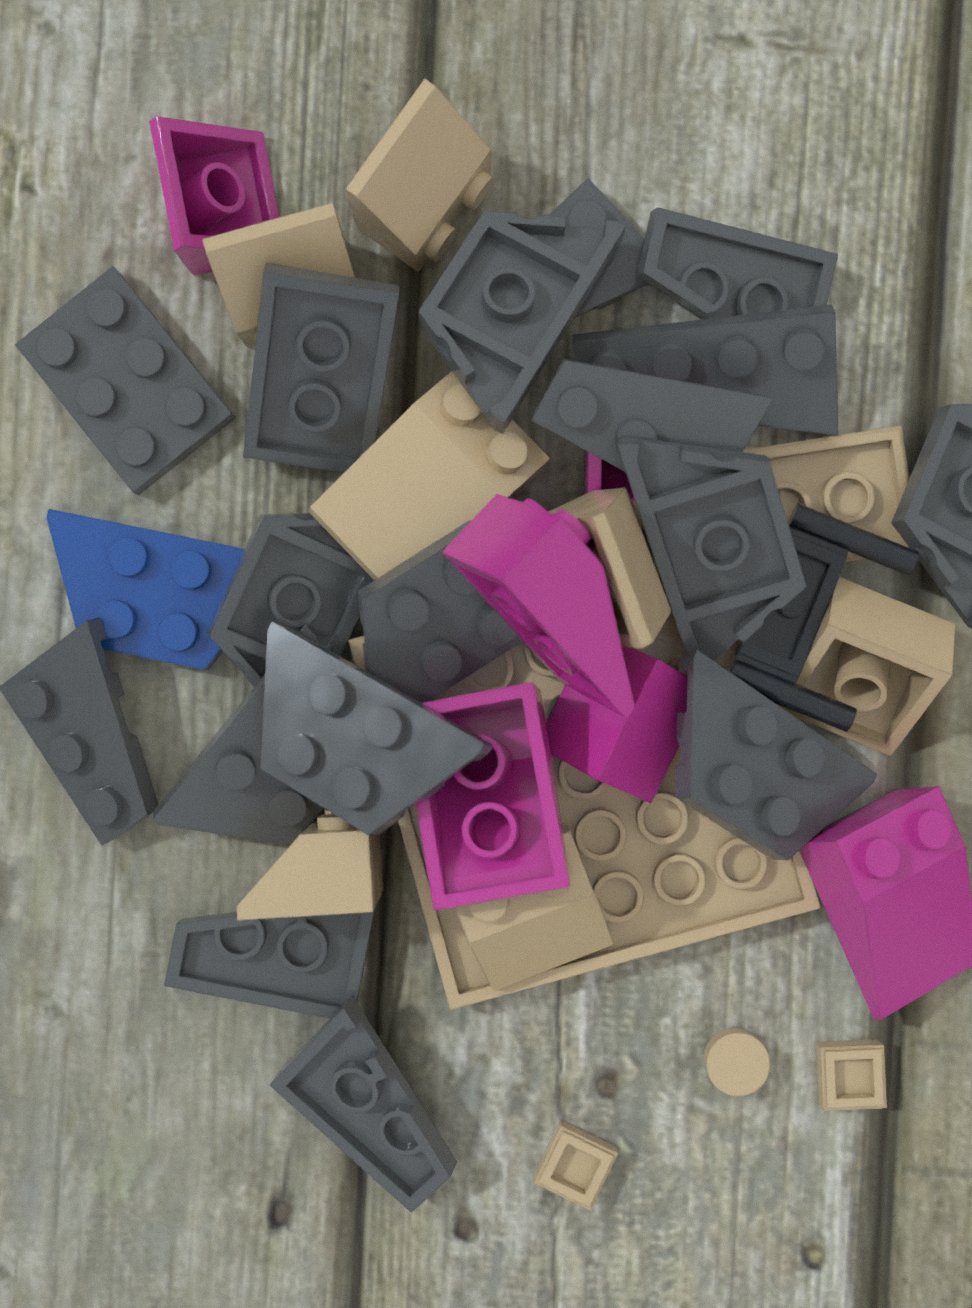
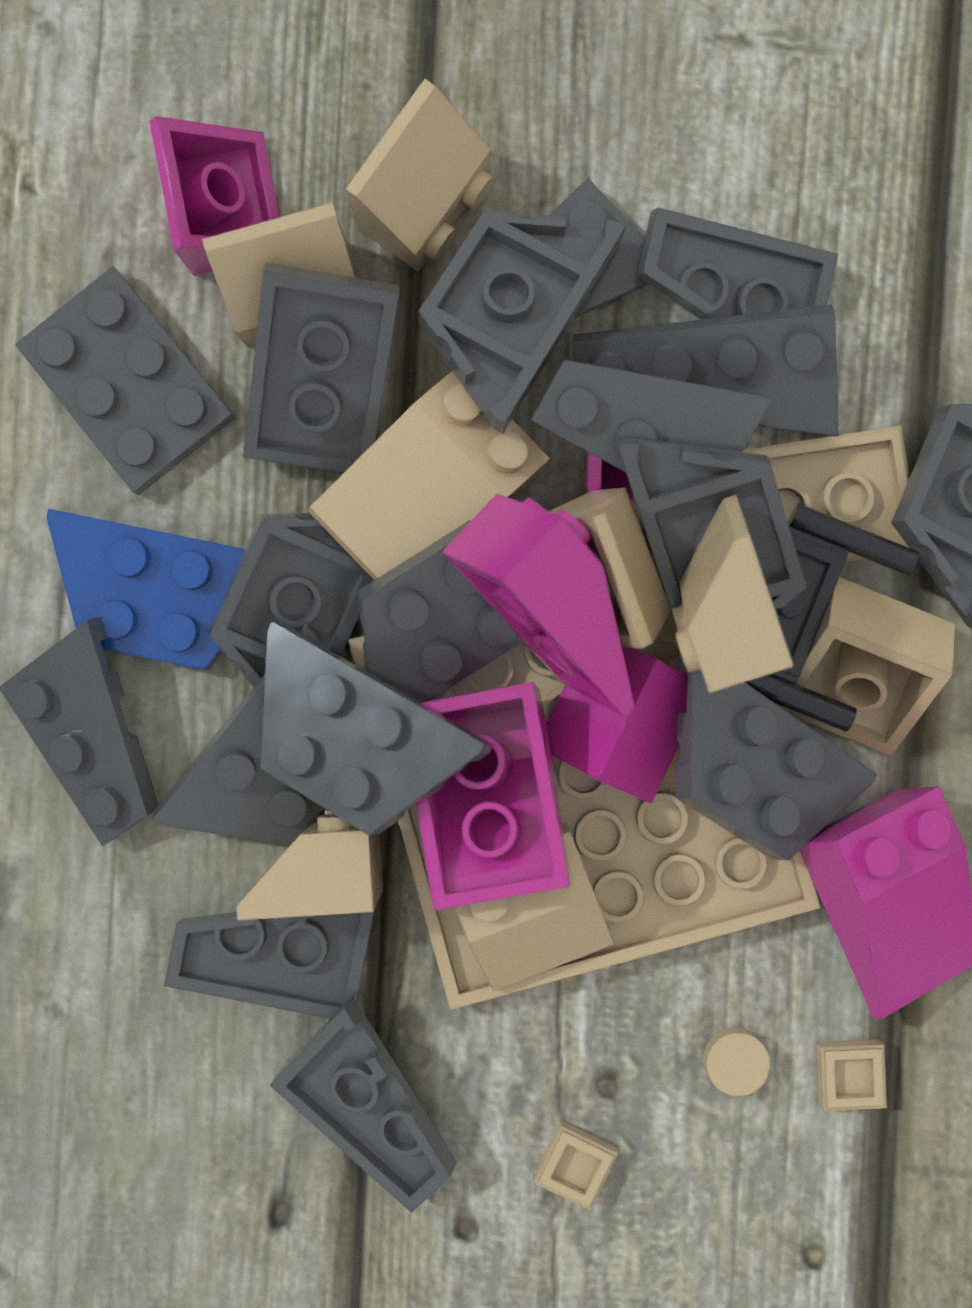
(726, 608): none -> tan slope

